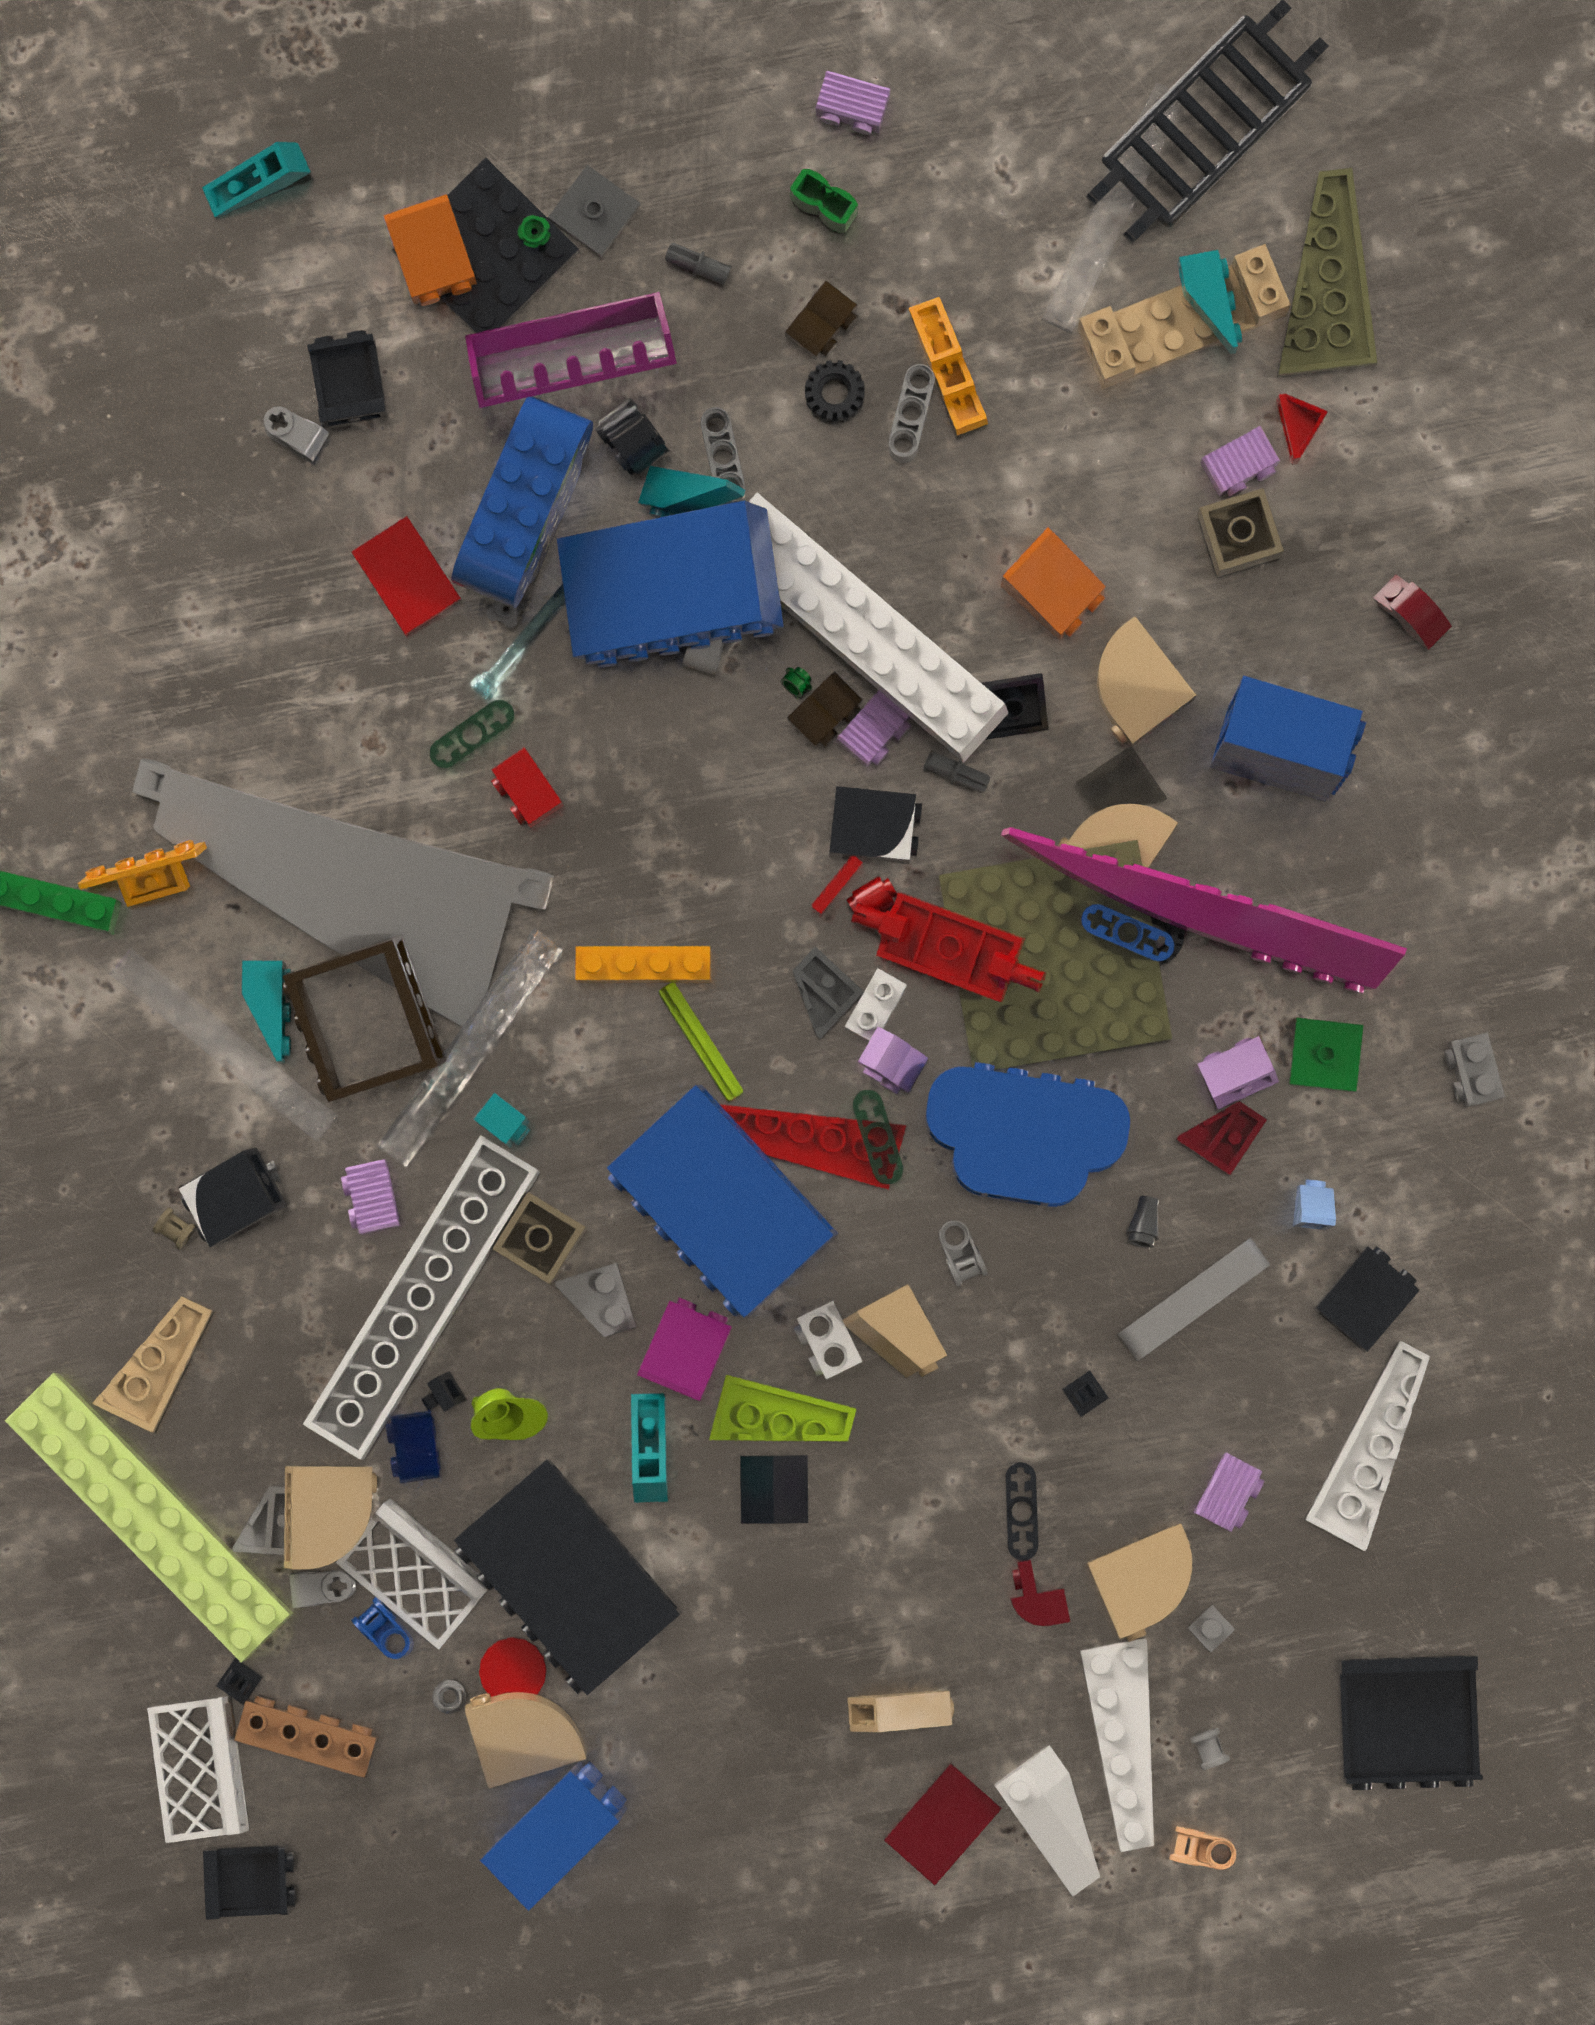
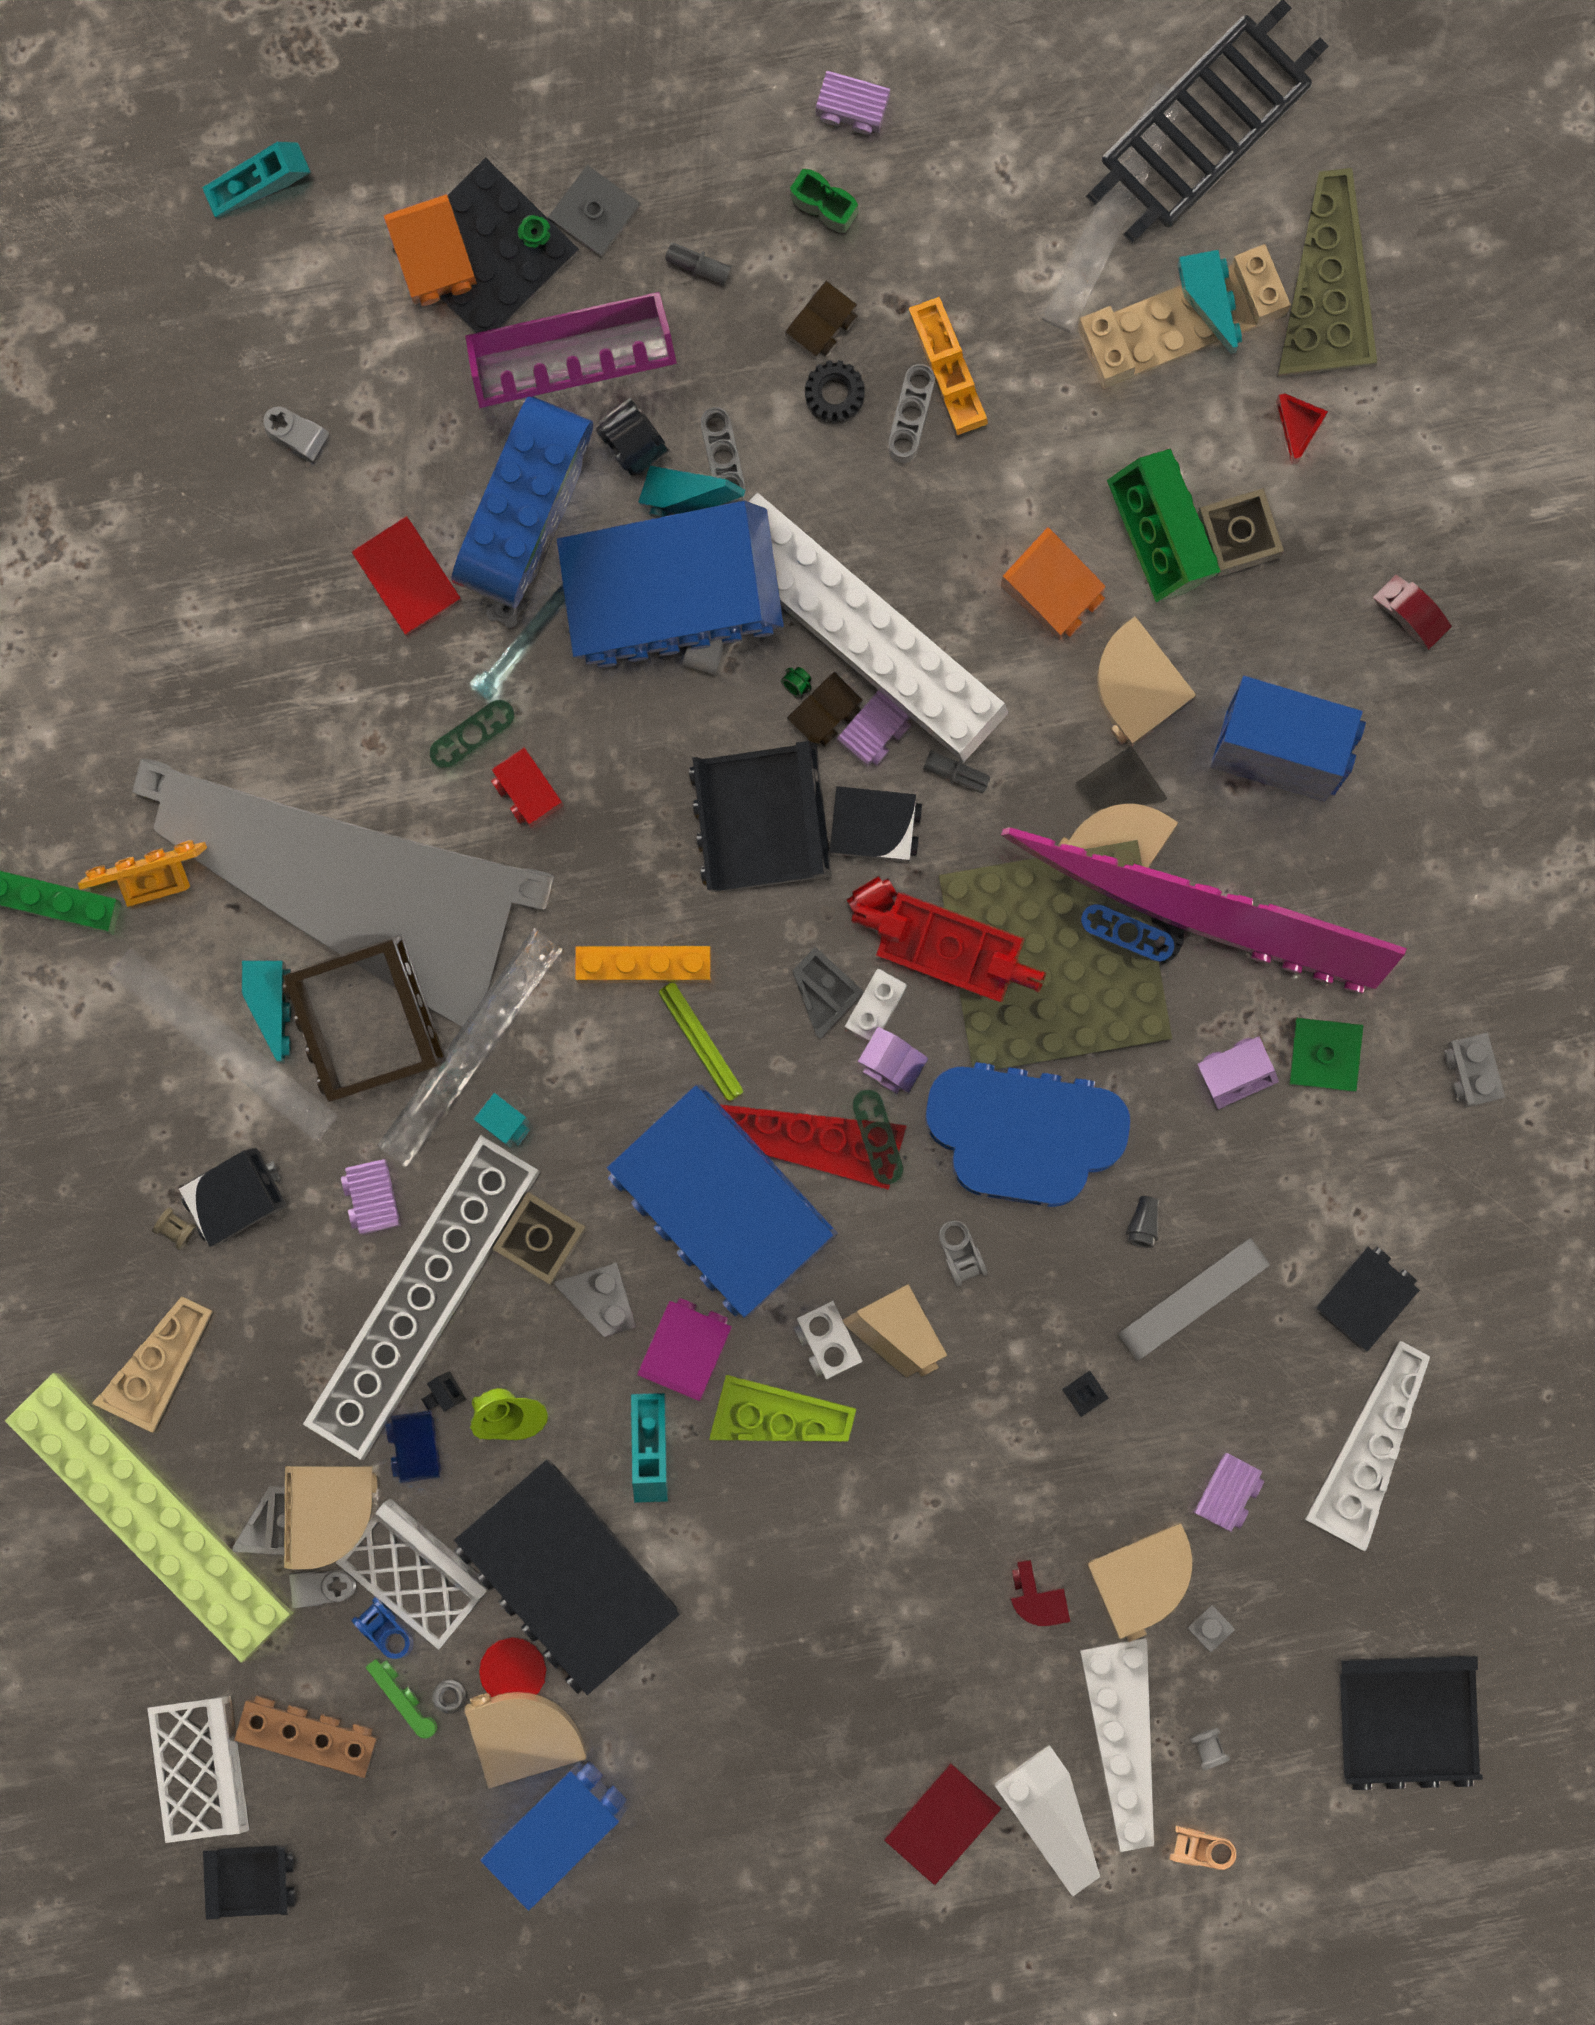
(239, 1681): black tile -> none
(347, 379): black panel -> none
(403, 1700): none -> bright green plate
(761, 817): none -> black panel
(774, 1489): black slope -> none
(836, 885): red tile -> none
(900, 1711): tan slope -> none
(1013, 1486): black beam -> none
(1025, 705): black slope -> none
(1163, 525): none -> green brick
(1224, 1137): dark red wing -> none
(1240, 462): lavender brick -> none
(1314, 1206): light blue slope -> none

